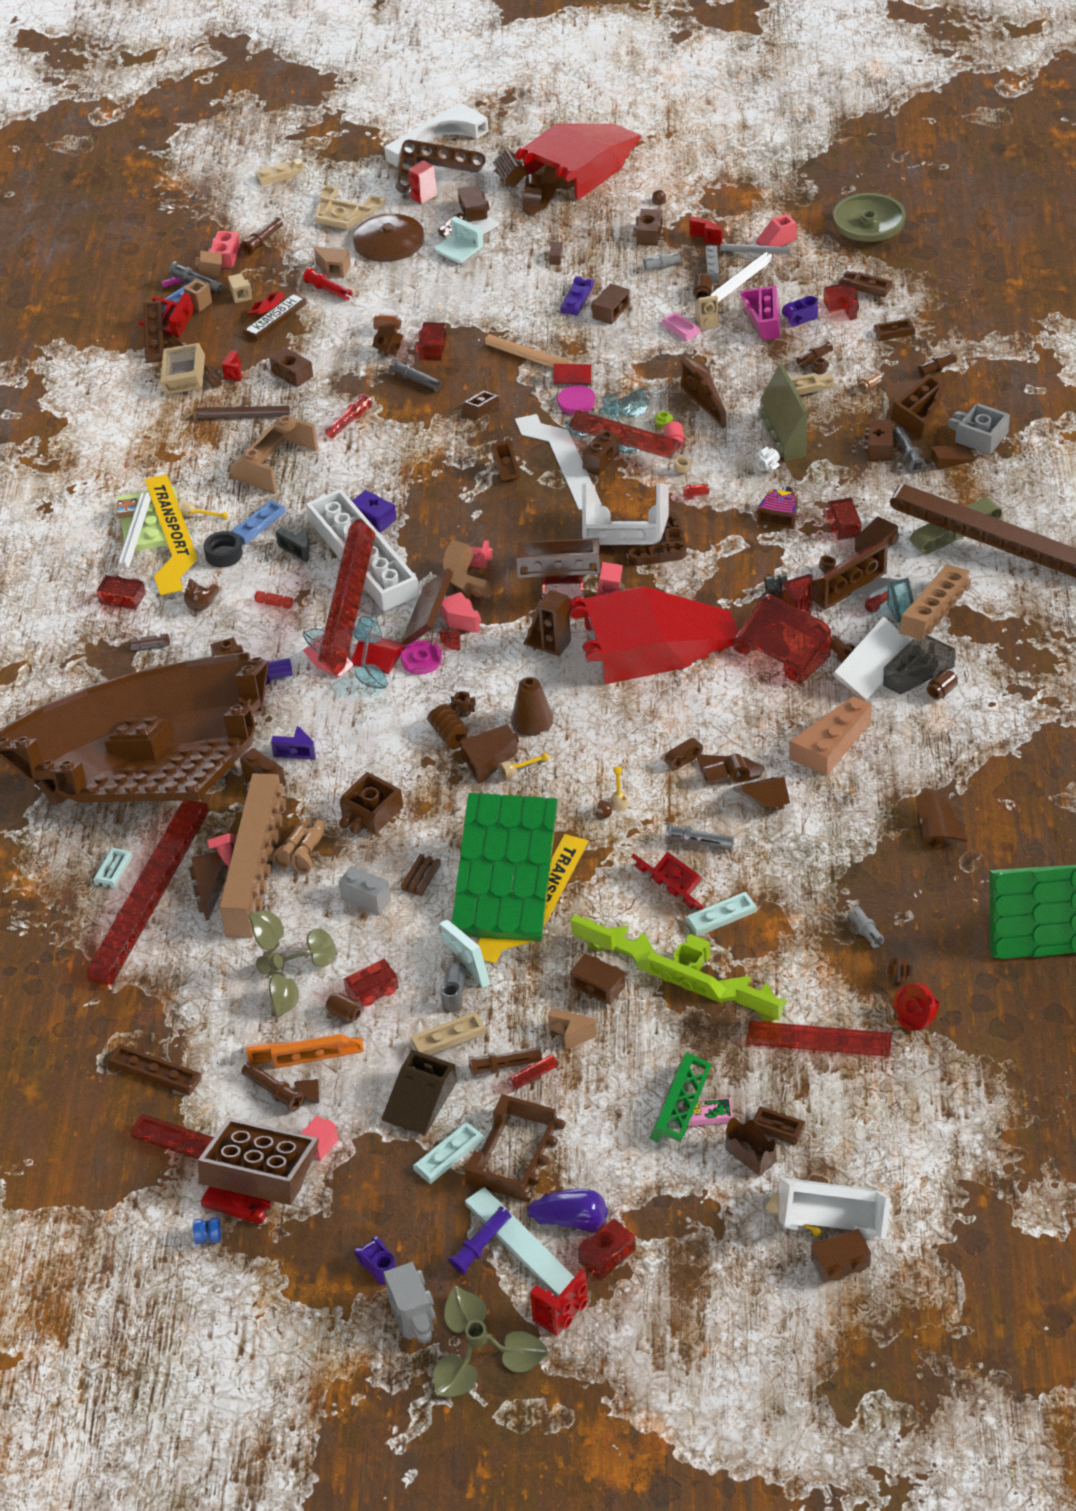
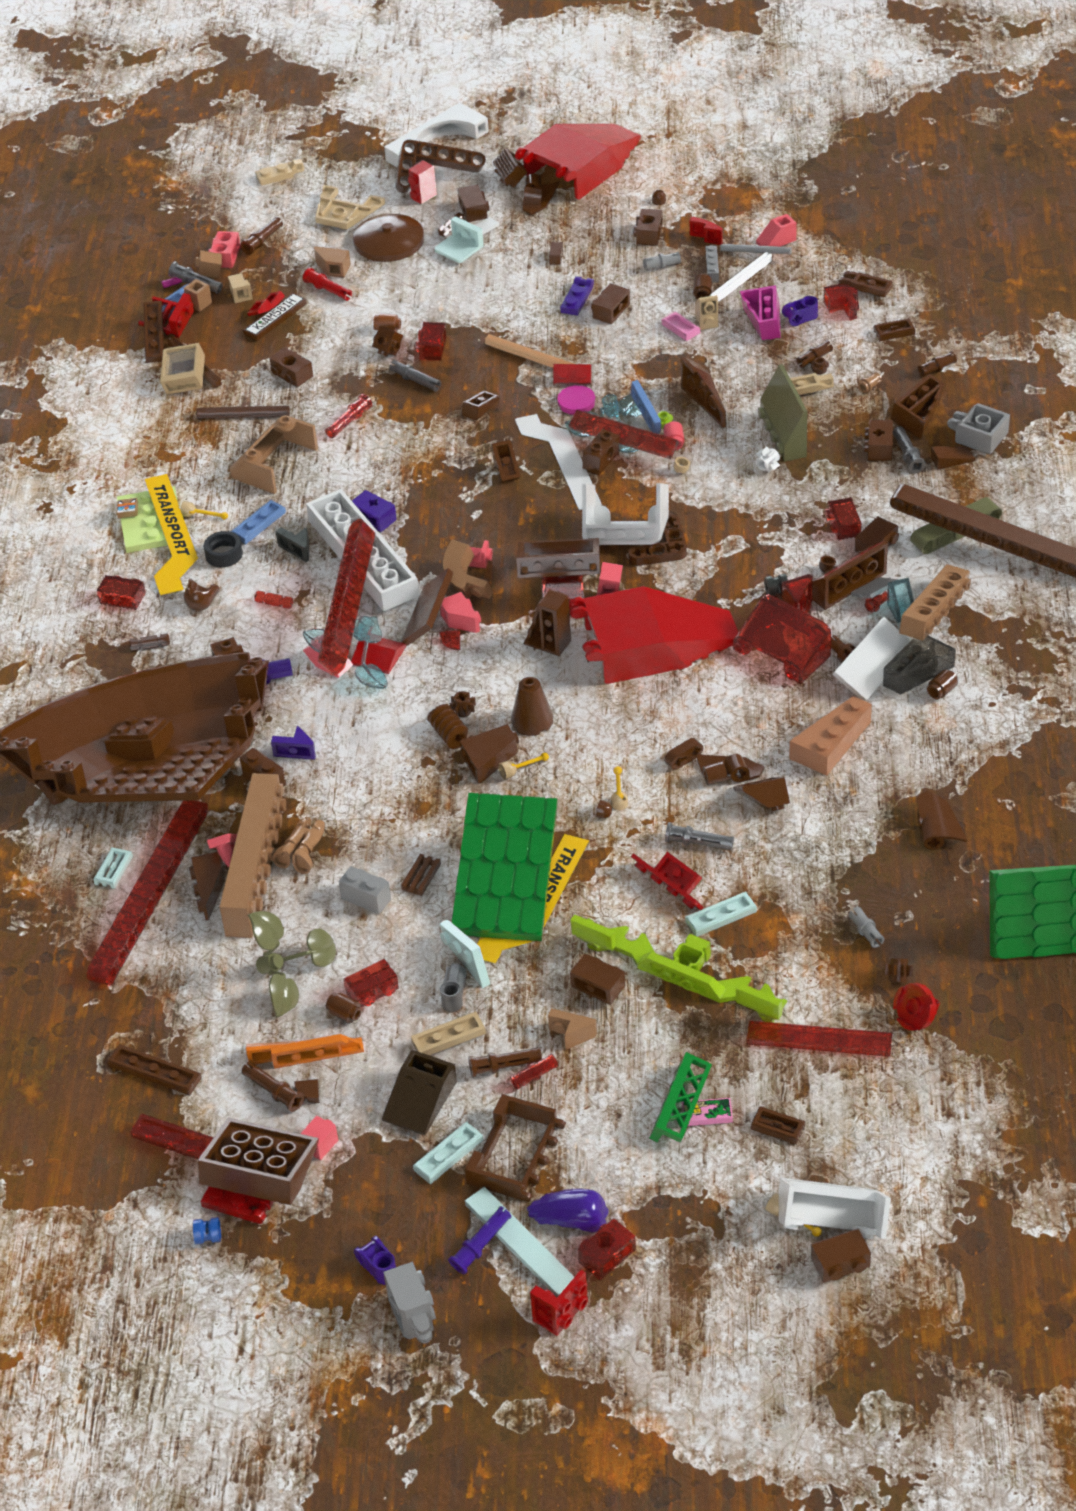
(134, 530): white axle -> none
(231, 367): red bracket -> none
(369, 804): reddish brown hinge -> none
(421, 657): dark pink tile -> none
(467, 1313): olive plant -> none
(645, 407): none -> medium blue tile
(695, 490): clear red pin -> none
(755, 1137): reddish brown piece -> none
(779, 508): reddish brown torso -> none
(869, 217): olive dish -> none

